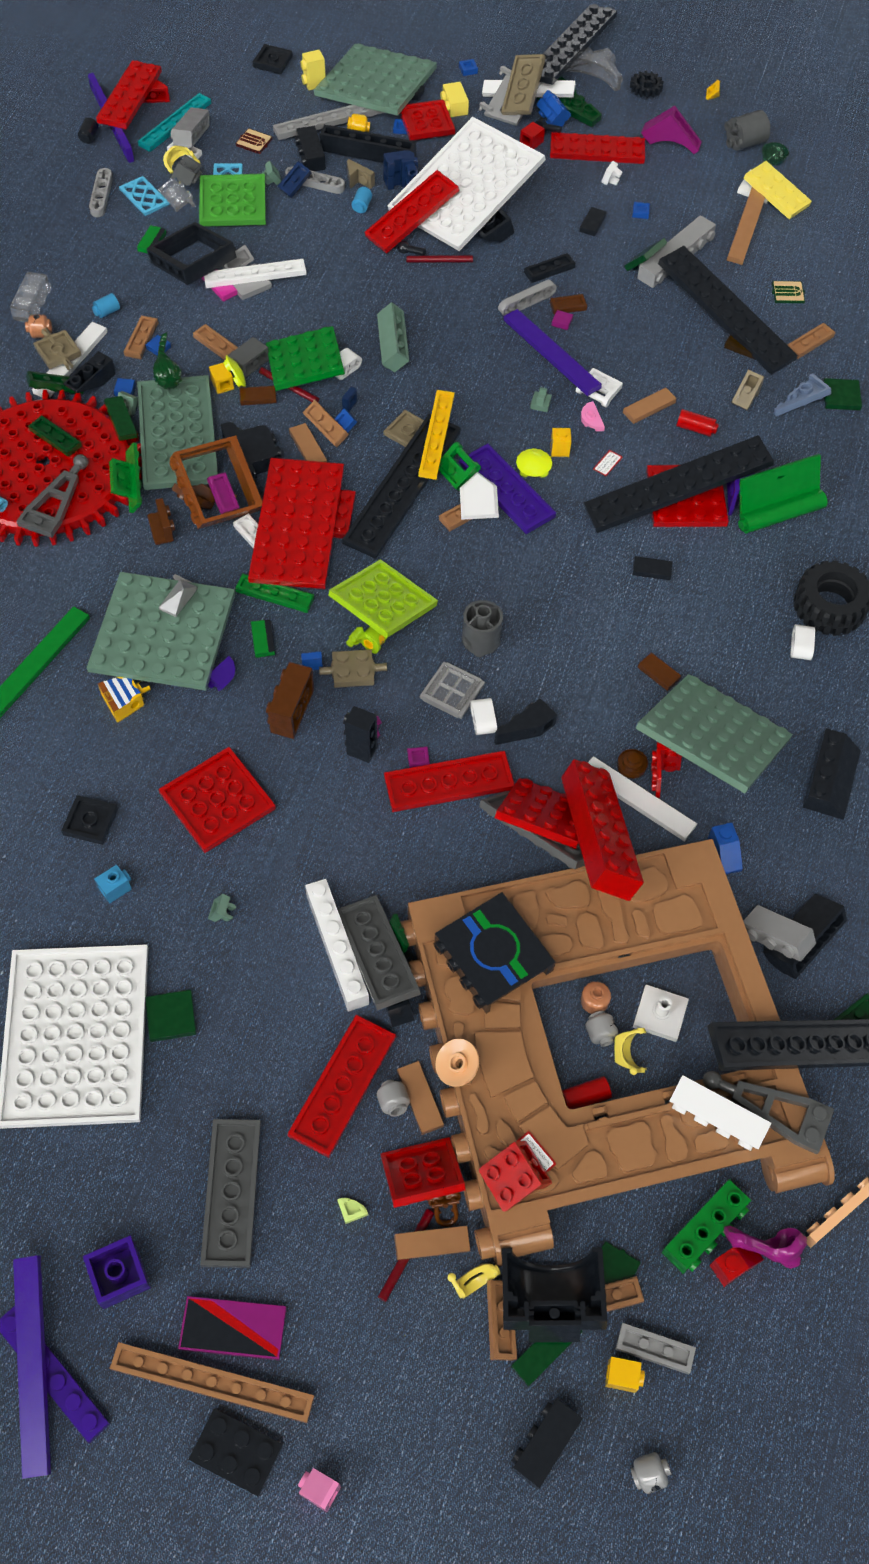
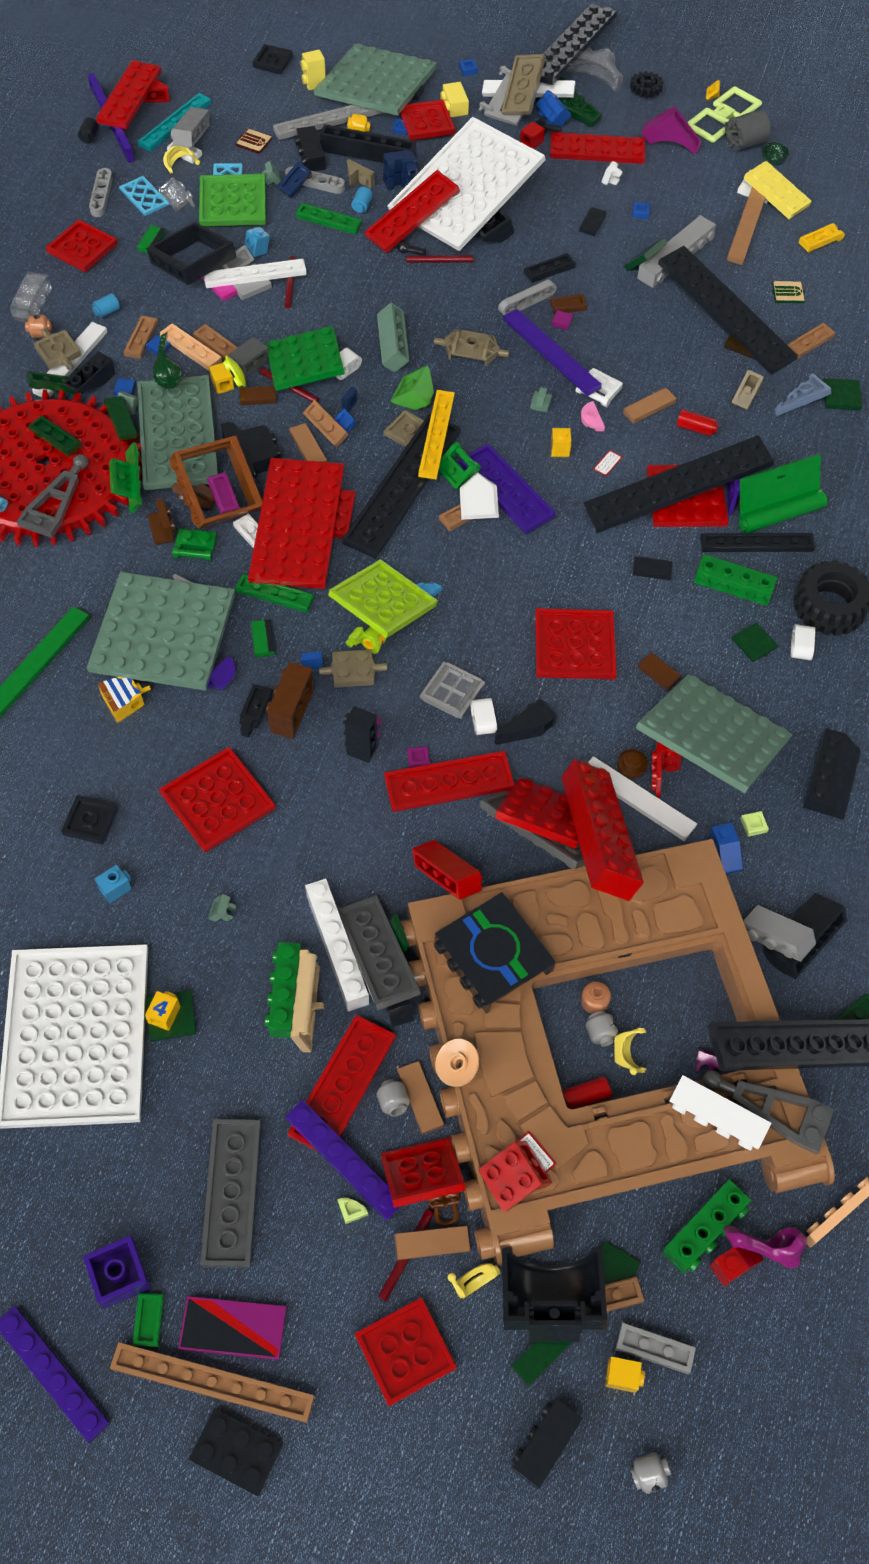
(31, 1367): dark purple tile -> none
(81, 245): none -> red plate
(148, 1320): none -> green tile
(163, 1010): none -> yellow brick
(178, 598): light grey slope -> none
(187, 171): dark grey window -> none
(191, 347): none -> light nougat plate
(195, 540): none -> green plate
(254, 708): none -> black hinge
(257, 241): none -> dark azure brick
(284, 989): none -> green brick
(289, 288): none -> dark red bar
(306, 1001): none -> tan container
(319, 1489): bright pink slope -> none
(329, 218): none -> green tile
(342, 1159): none -> dark purple plate
(405, 1352): none -> red plate
(414, 390): none -> bright green slope
(432, 589): none -> dark azure tile
(447, 869): none -> red brick
(482, 627): dark grey cylinder -> none
(484, 348): none -> dark tan plate
(501, 1341): medium nougat tile -> none
(534, 463): neon yellow dish -> none
(575, 644): none -> red plate
(661, 1013): white tile -> none
(706, 1057): none -> magenta tile
(723, 113): none -> yellowish green bar
(735, 580): none -> green brick
(754, 642): none -> dark green piece
(754, 823): none -> yellowish green tile
(757, 542): none -> black tile
(821, 237): none -> yellow plate

